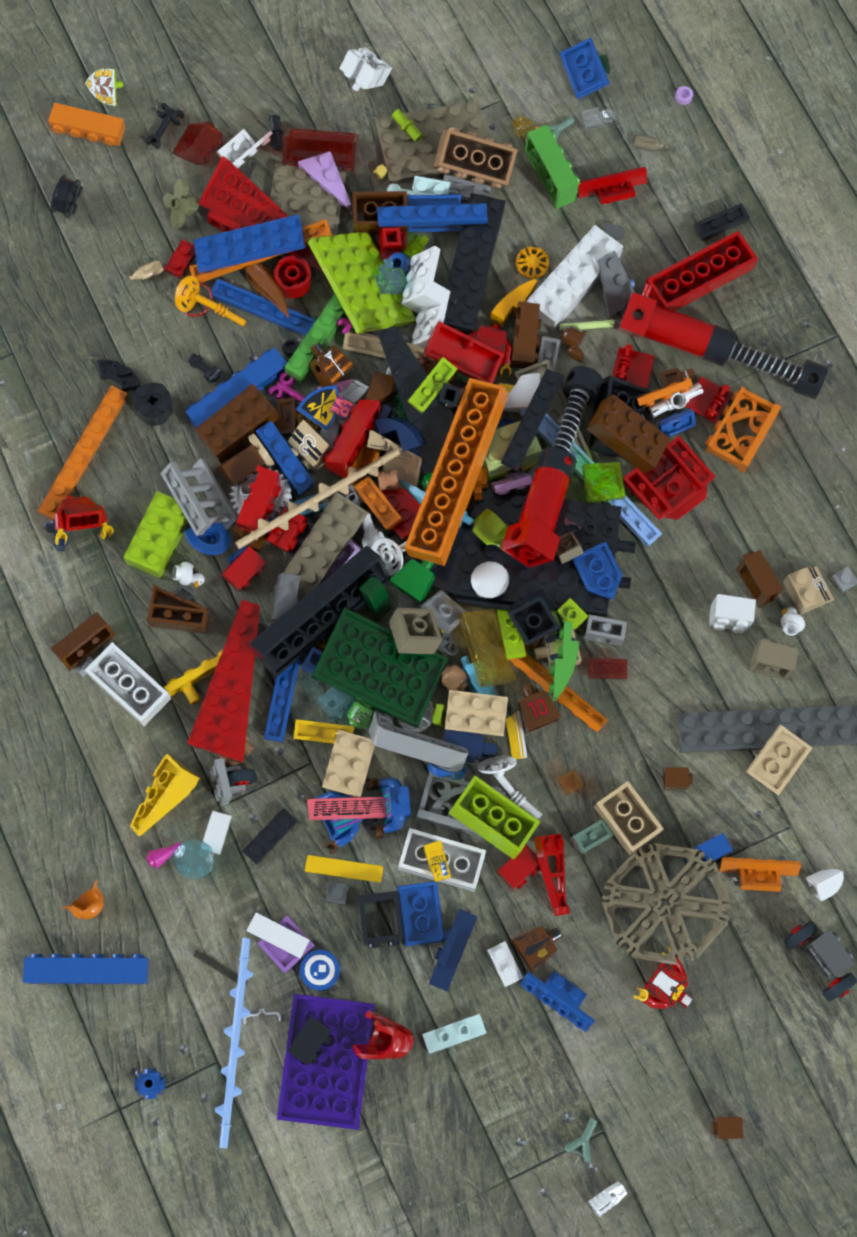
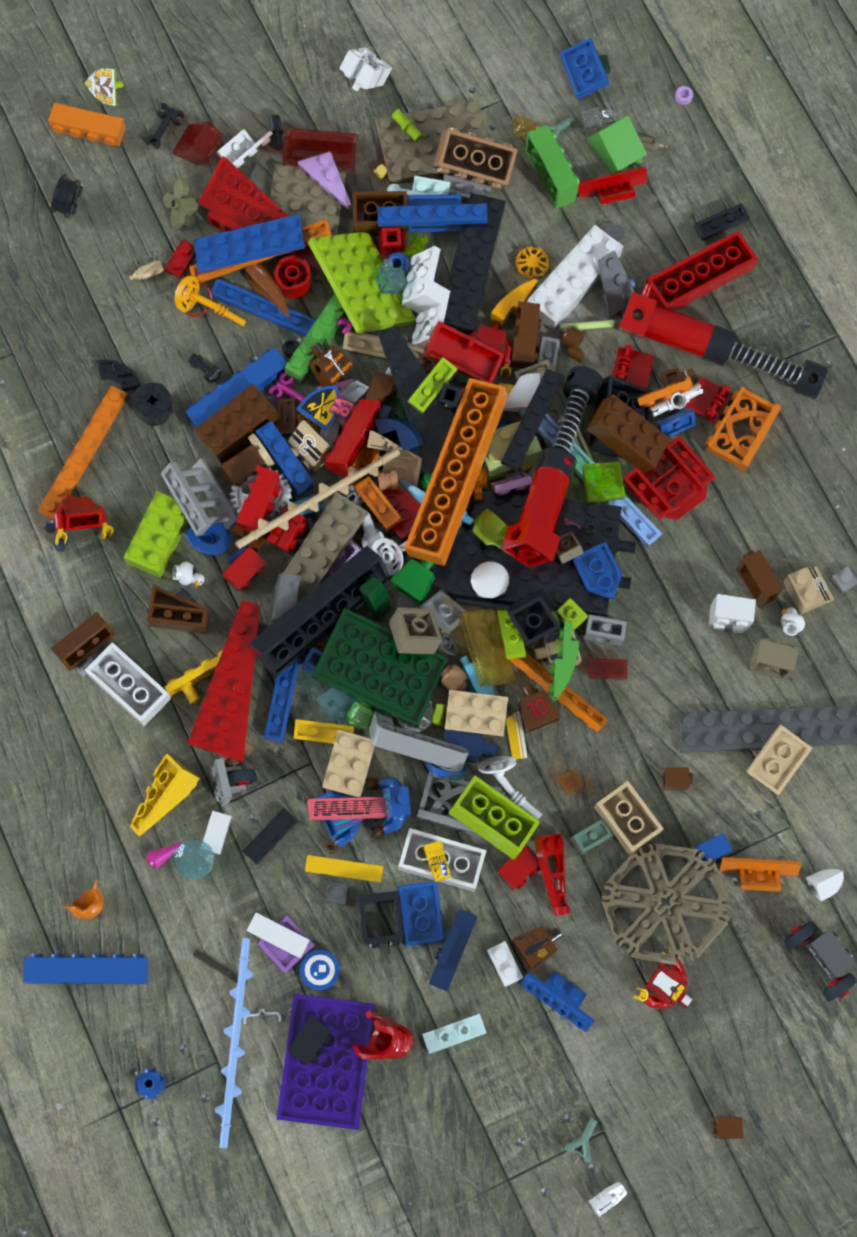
(618, 145): none -> bright green slope

